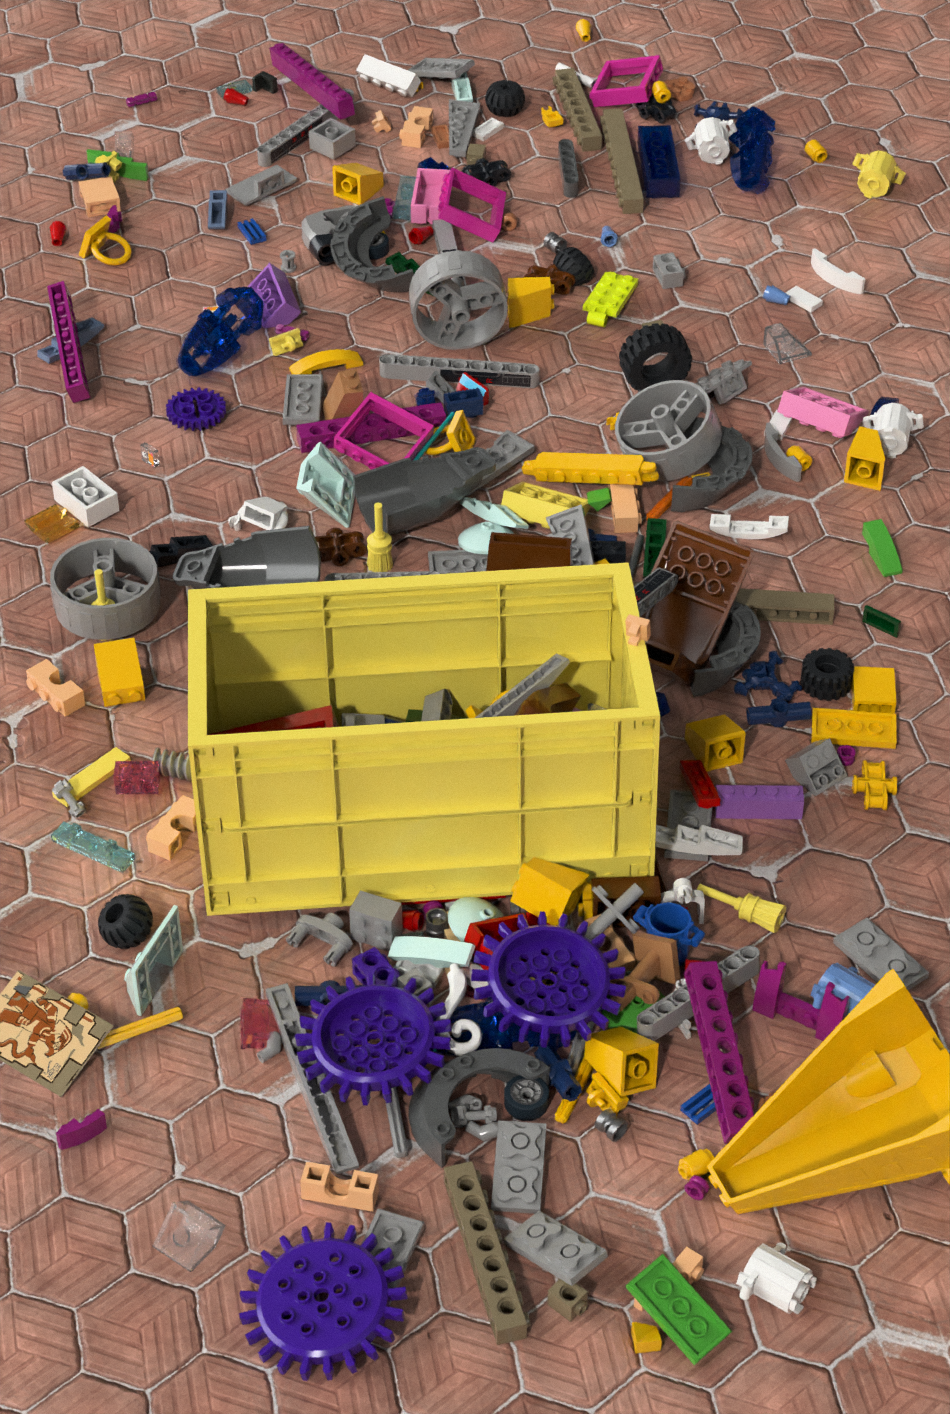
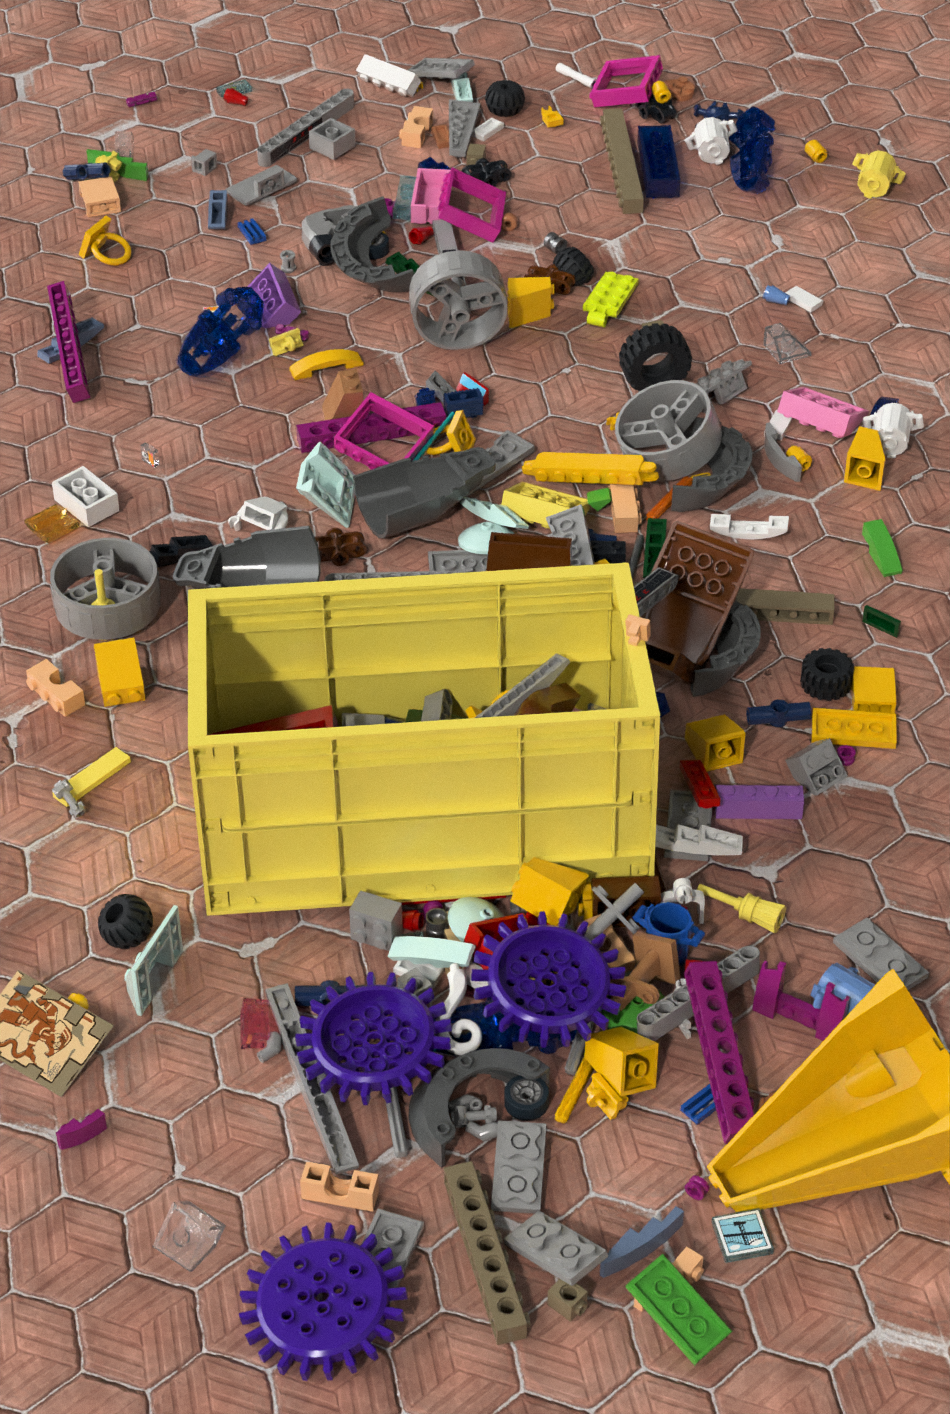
(57, 232): red cone -> none
(93, 847): clear light blue hinge -> none
(115, 219): magenta slope -> none
(136, 777): clear pink brick -> none
(142, 1026): yellow axle -> none
(164, 837): light nougat arch -> none
(172, 764): light grey piece -> none
(204, 162): none -> light grey brick
(209, 407): dark purple gear -> none
(265, 81): pearl dark grey bracket -> none
(302, 398): light grey piece -> none
(312, 81): magenta brick -> none
(326, 930): light grey connector -> none
(356, 182): yellow slope -> none
(373, 962): dark purple brick -> none
(379, 545): light yellow piece -> none
(381, 122): light nougat tile -> none
(486, 372): light grey beam -> none
(560, 1073): dark blue piece -> none
(568, 168): dark grey beam -> none
(577, 110): dark tan brick -> none
(583, 28): yellow cone -> none
(608, 236): medium blue cone -> none
(611, 1125): flat silver wheel -> none
(636, 1246): none -> sand blue slope
(645, 1338): yellow slope -> none
(668, 270): light grey brick -> none
(695, 1163): yellow brick -> none
(742, 1235): none -> tile
(762, 677): dark blue piece -> none
(776, 1278): white container -> none
(846, 281): white slope -> none
(874, 785): yellow axle -> none

